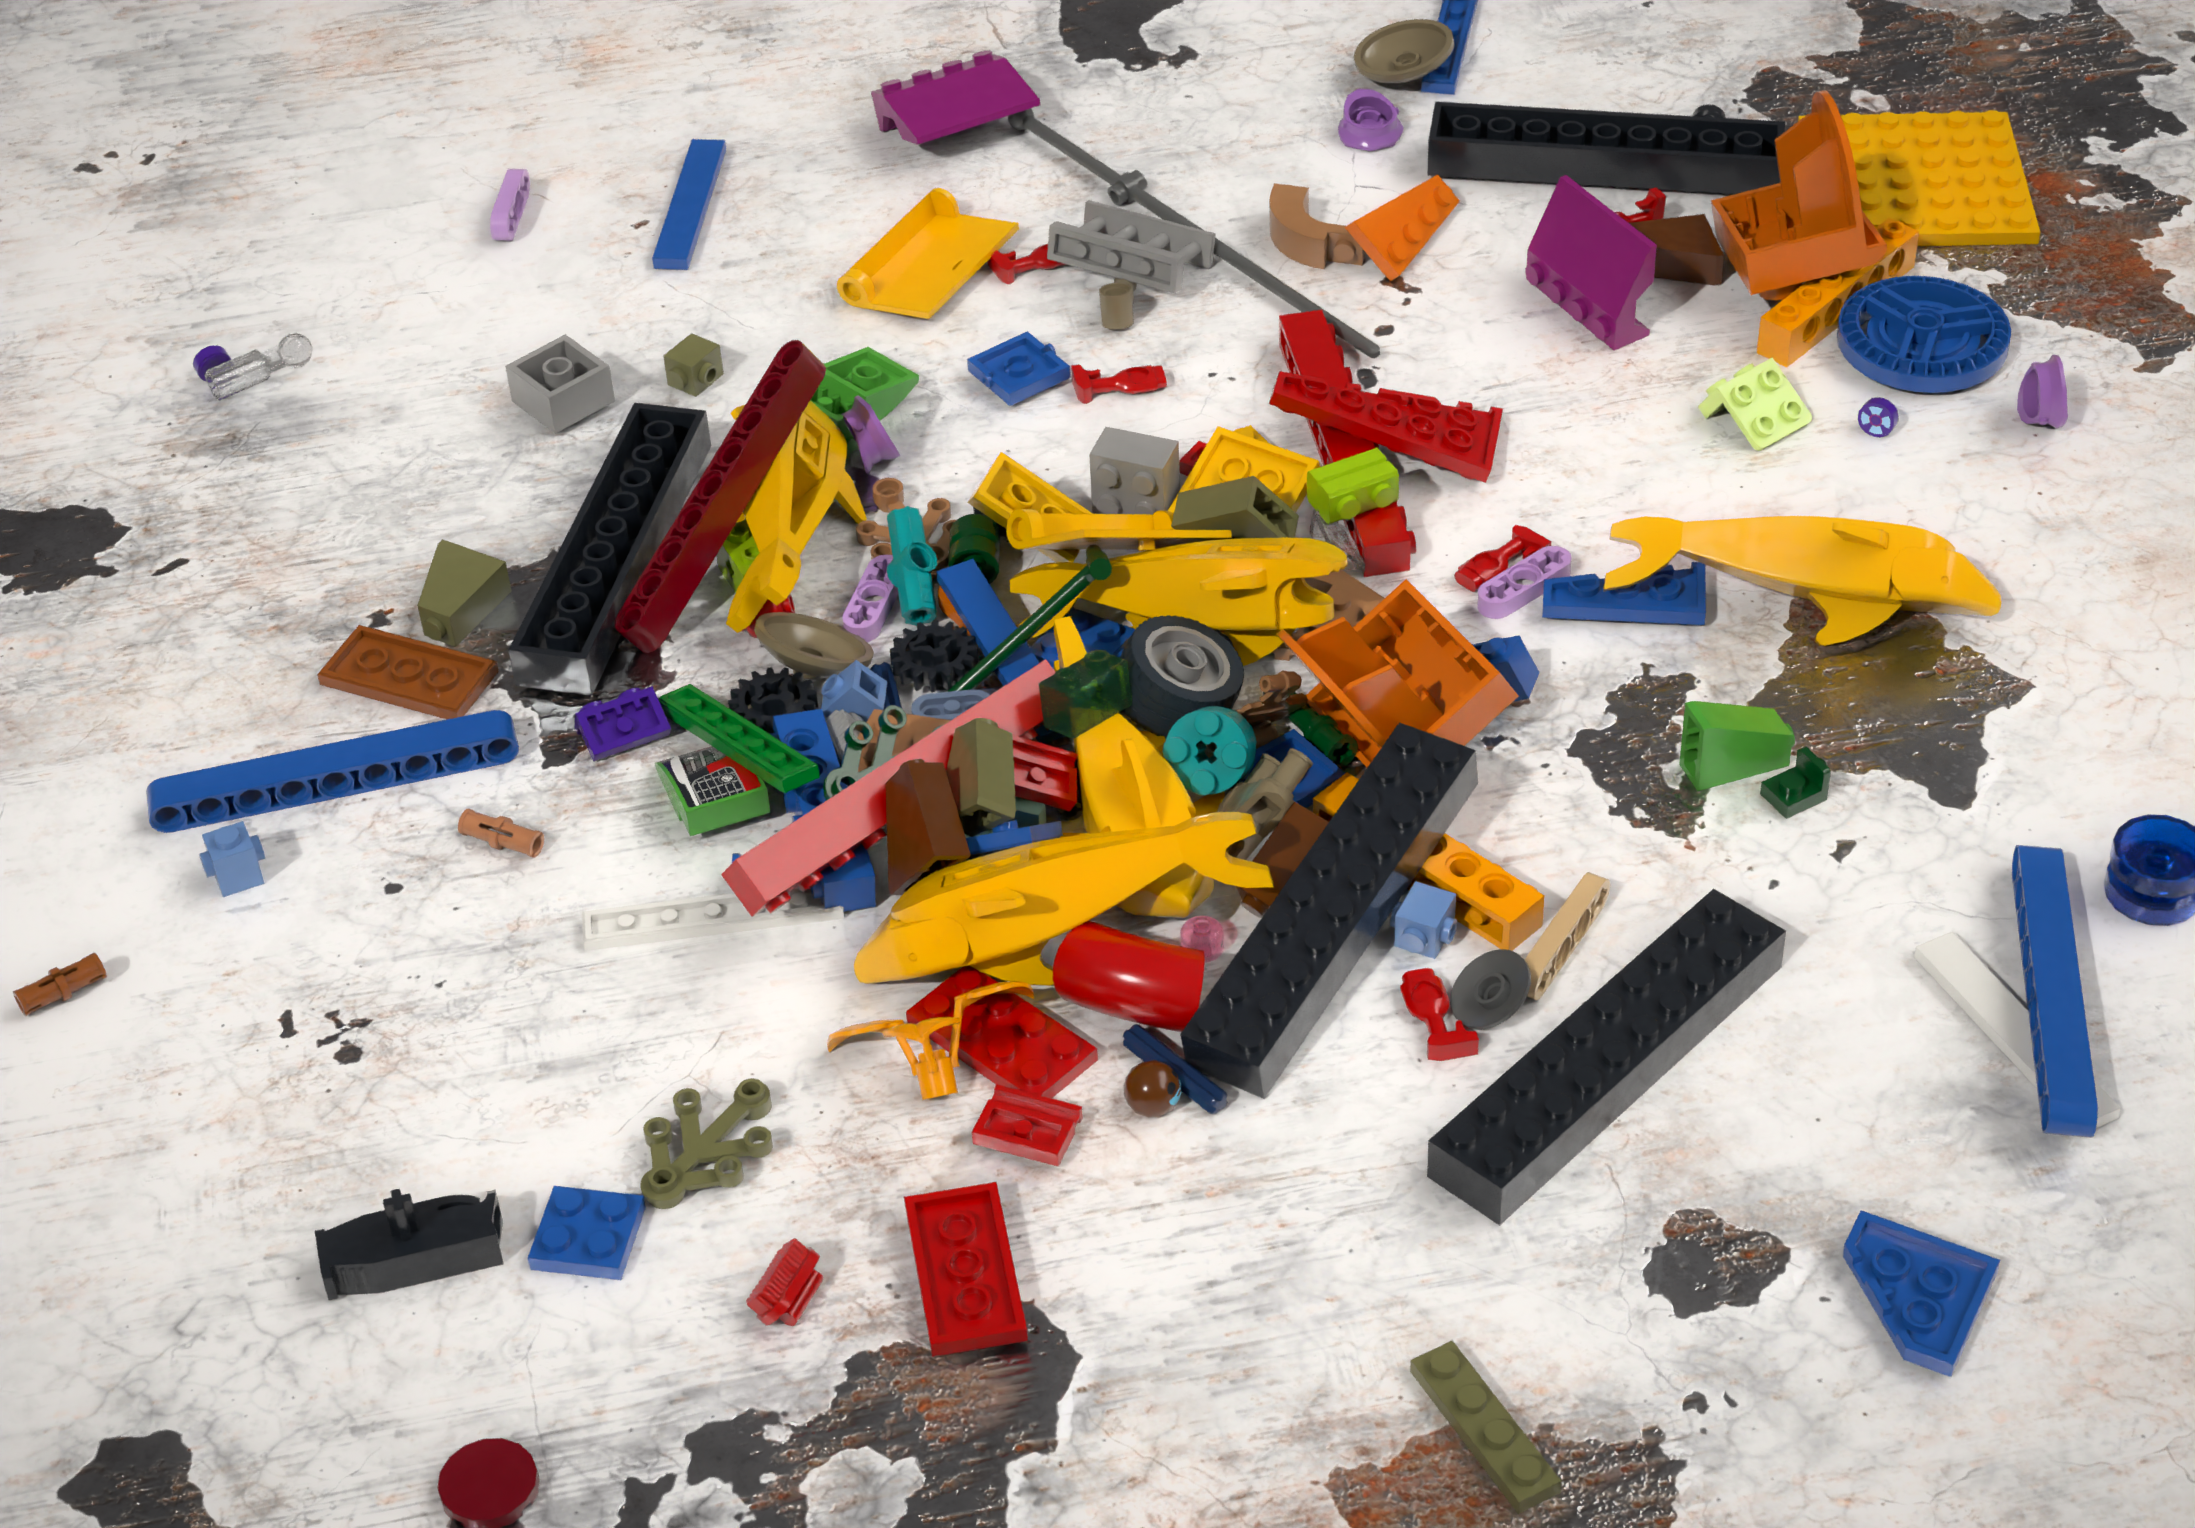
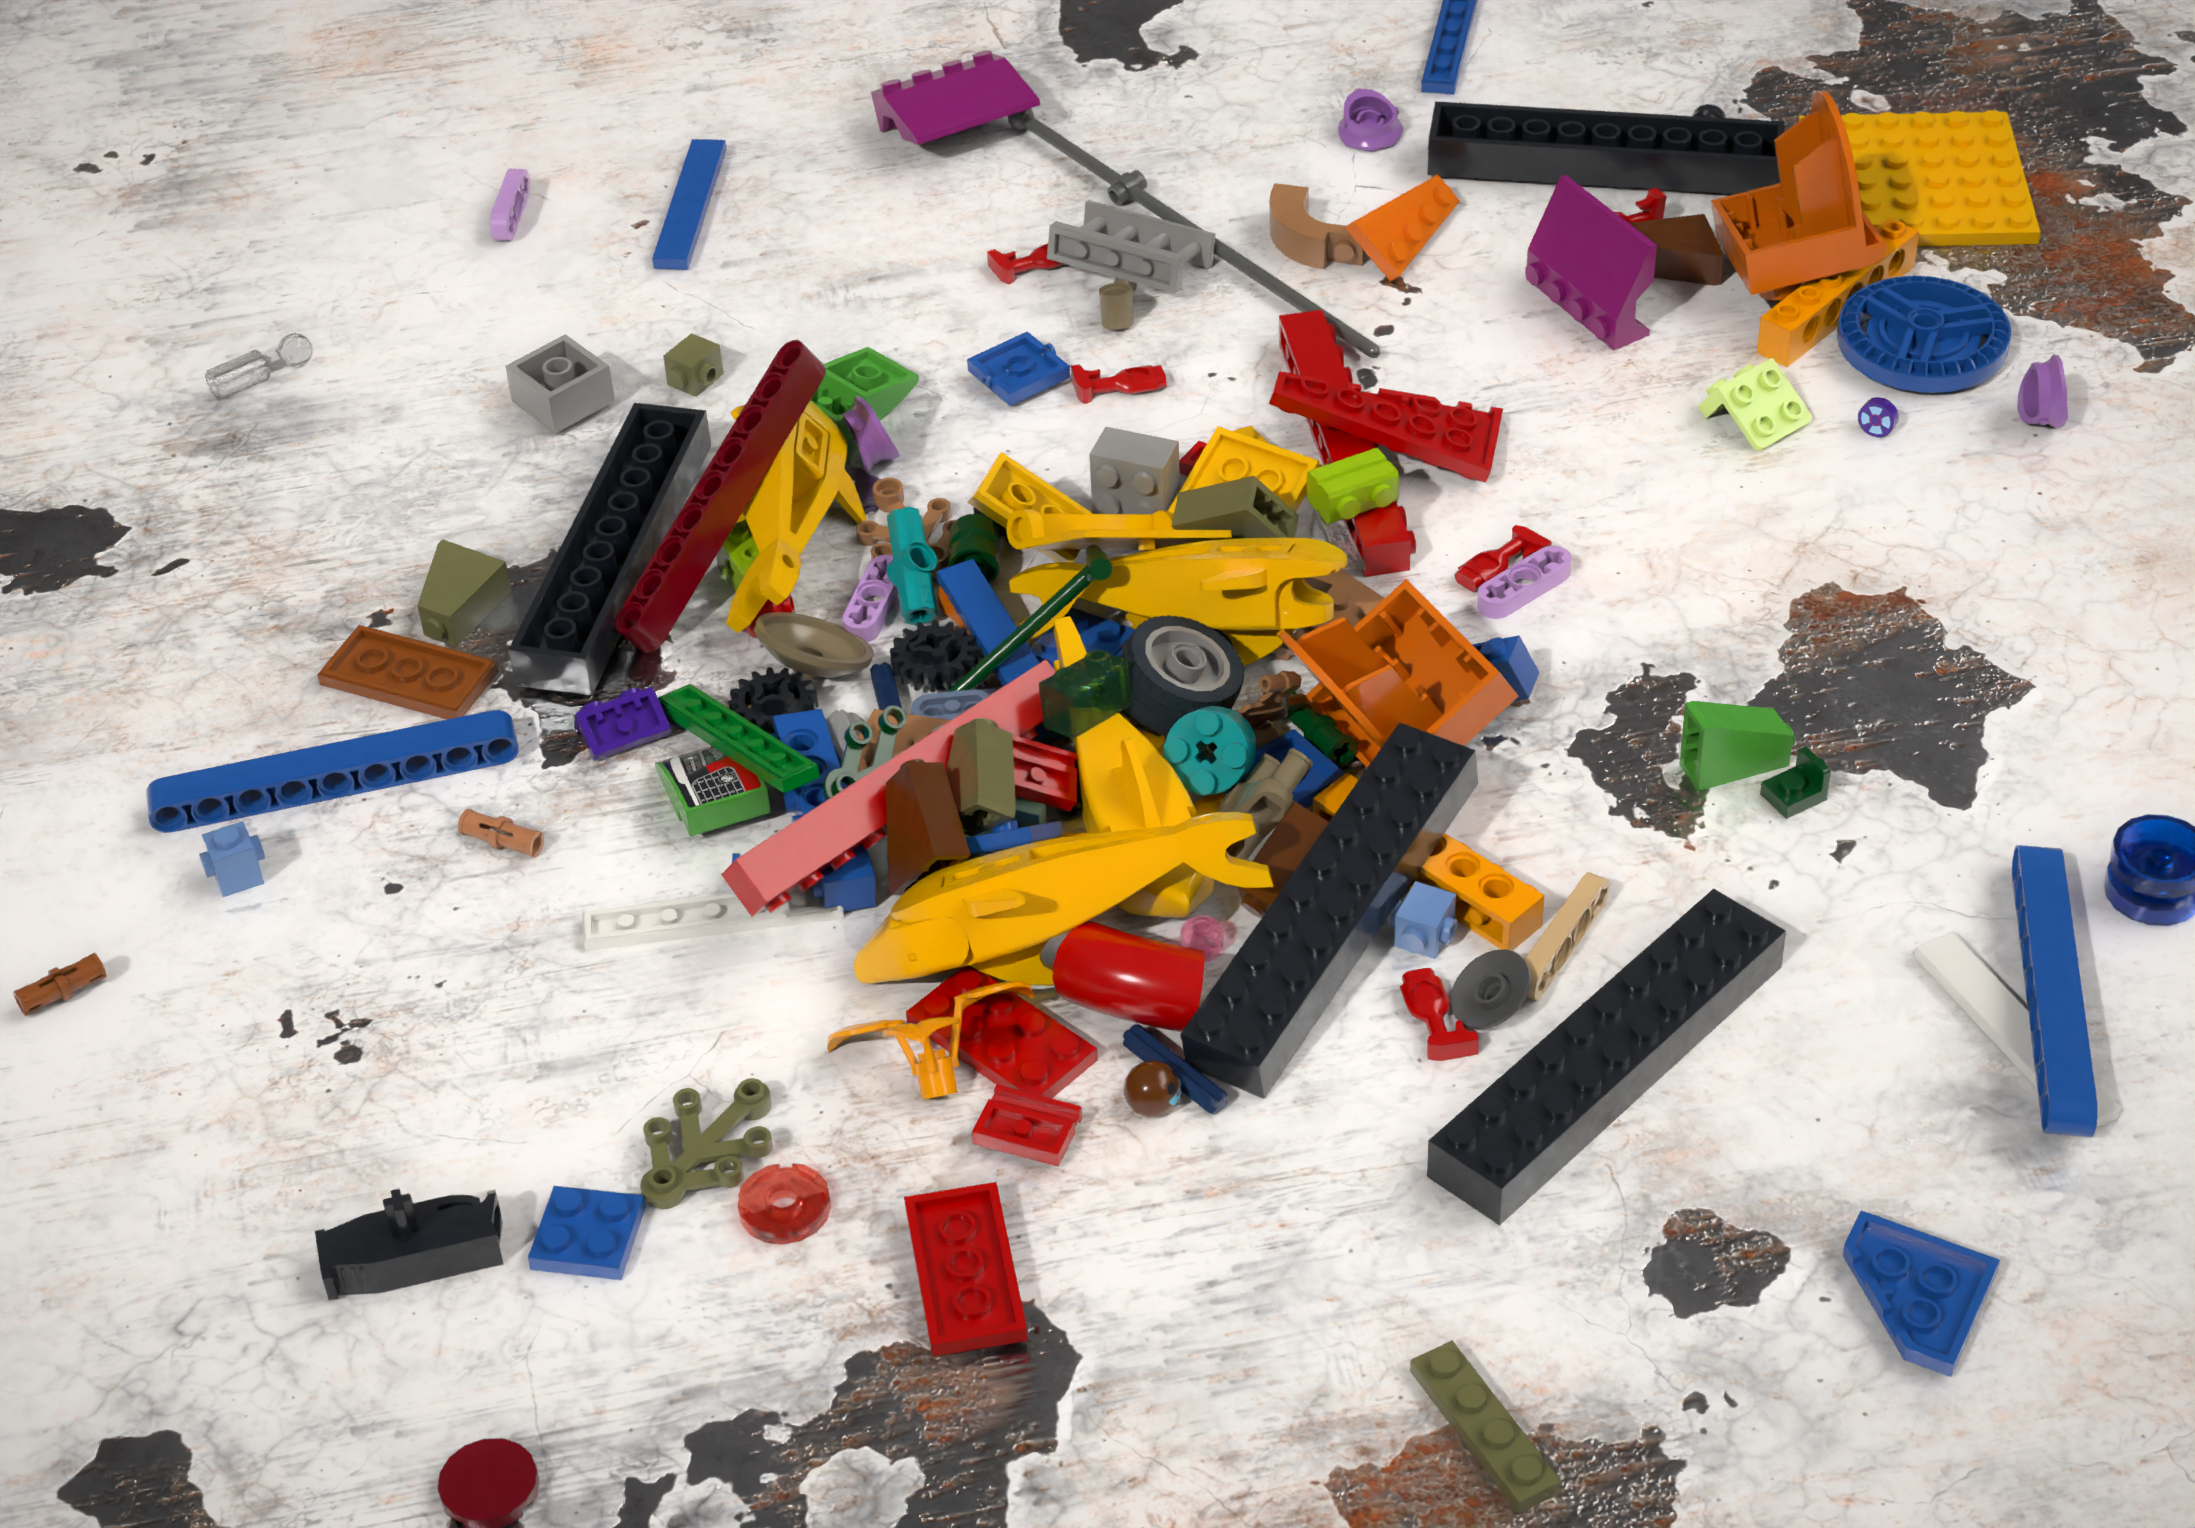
(209, 358): dark purple tile -> none
(786, 1223): none -> clear red tile
(786, 1285): red piece -> none
(854, 691): medium blue brick -> none
(923, 258): yellow door -> none
(1404, 51): dark tan dish -> none
(1663, 598): blue wing -> none
(1843, 565): yellow animal -> none

